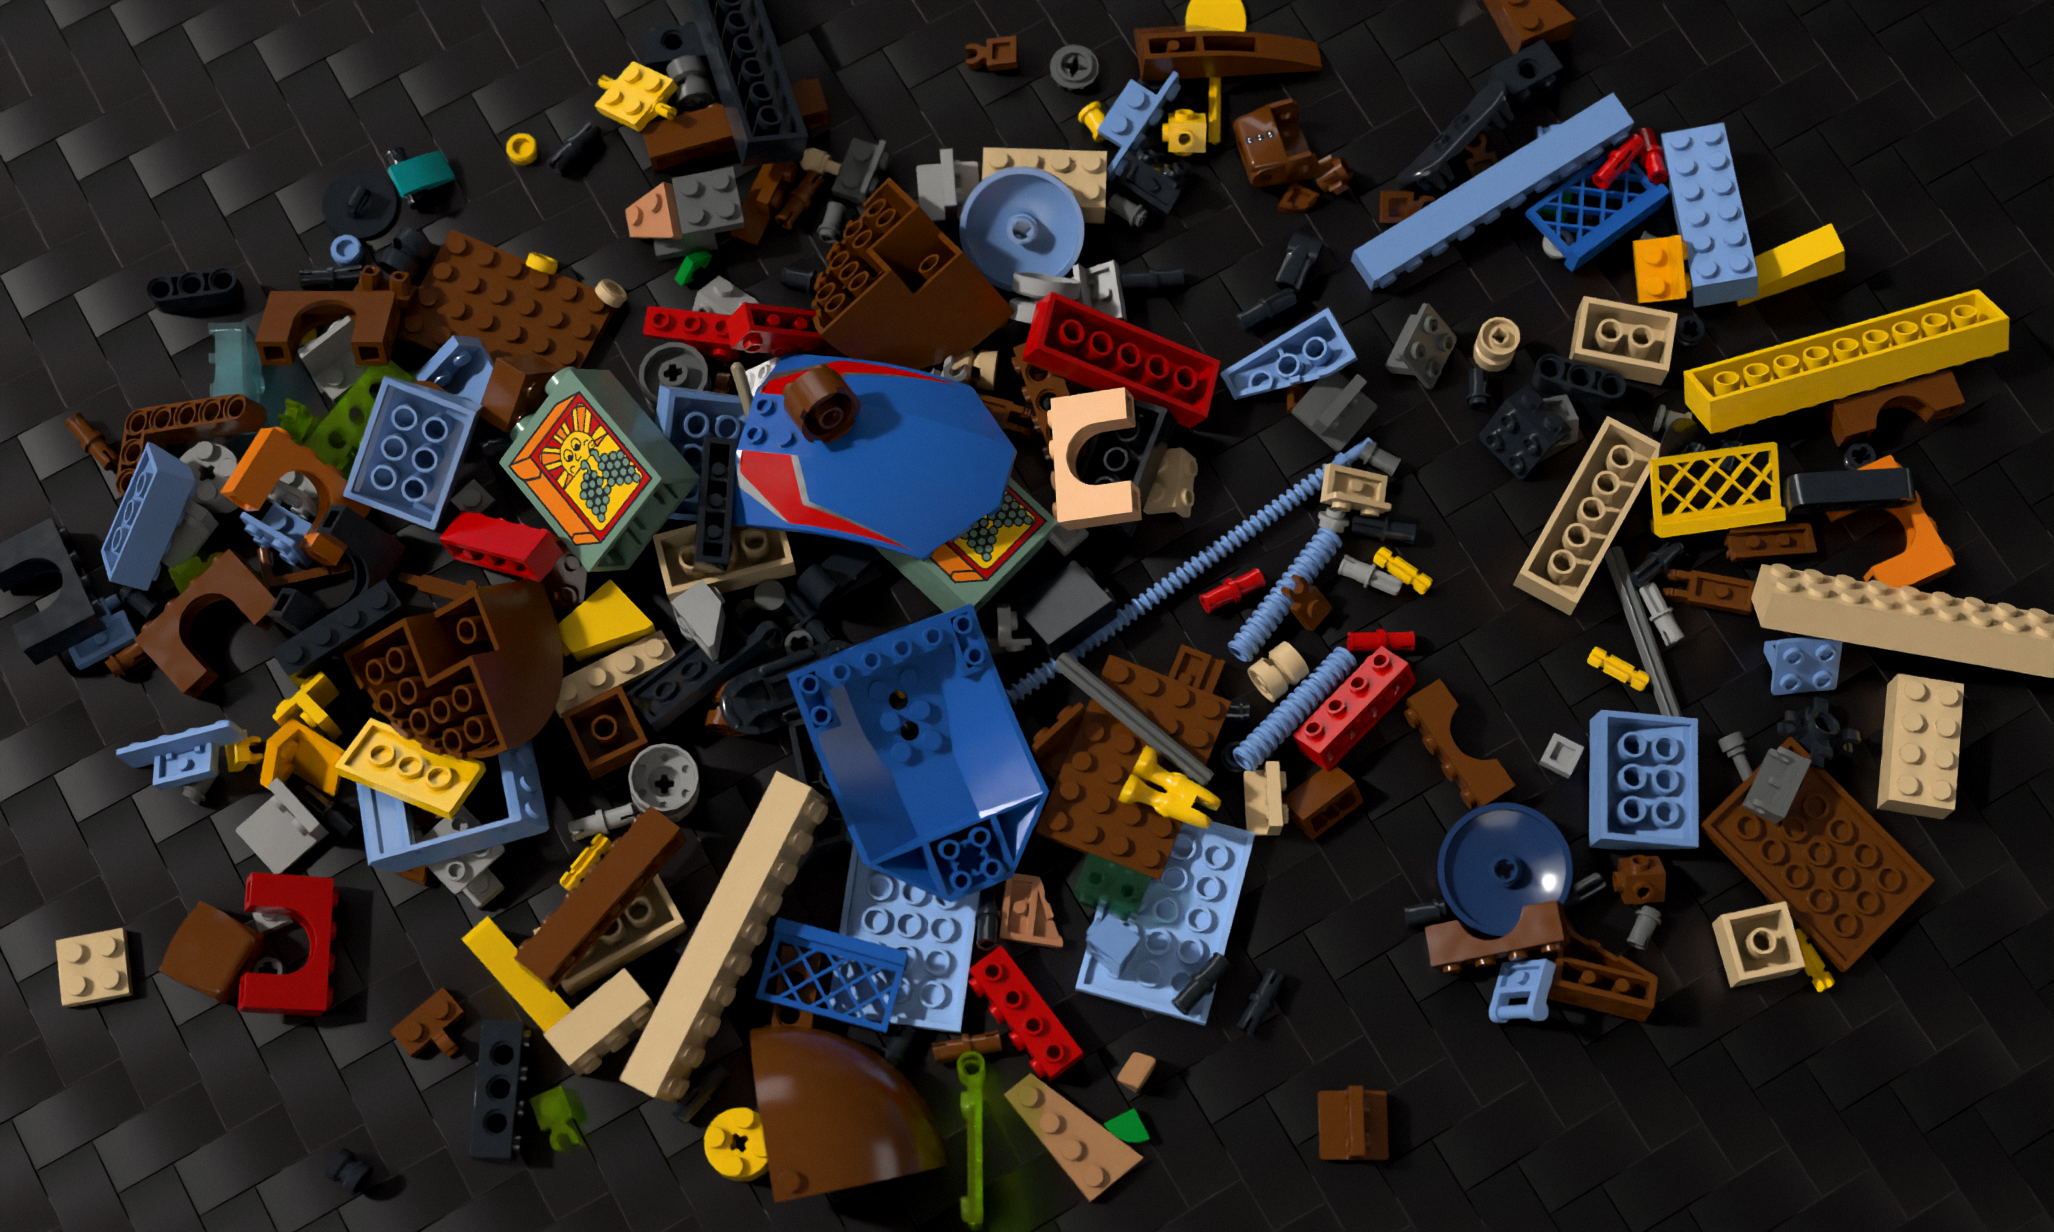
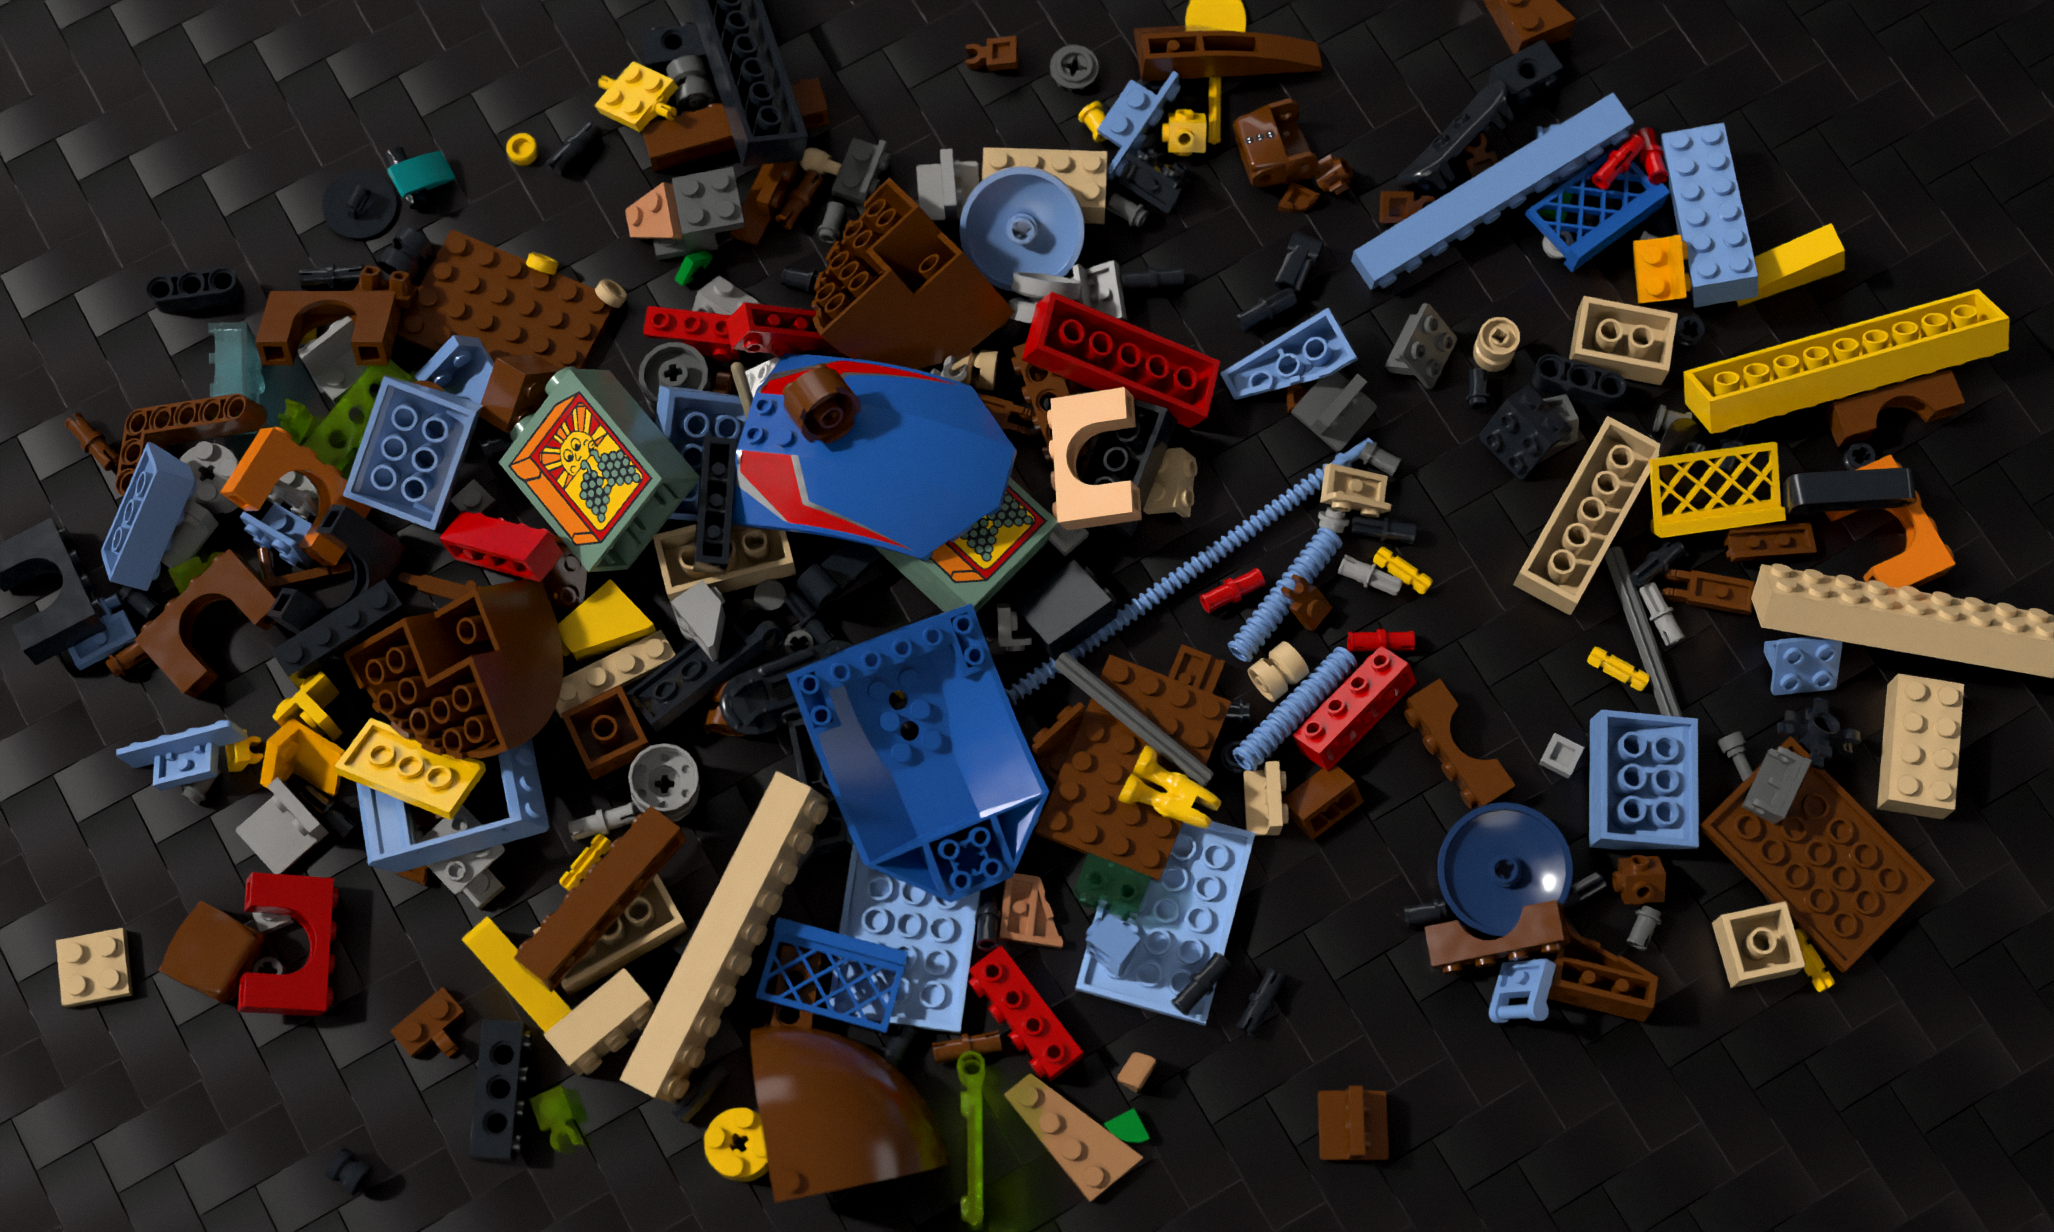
(346, 250): medium blue tile -> none

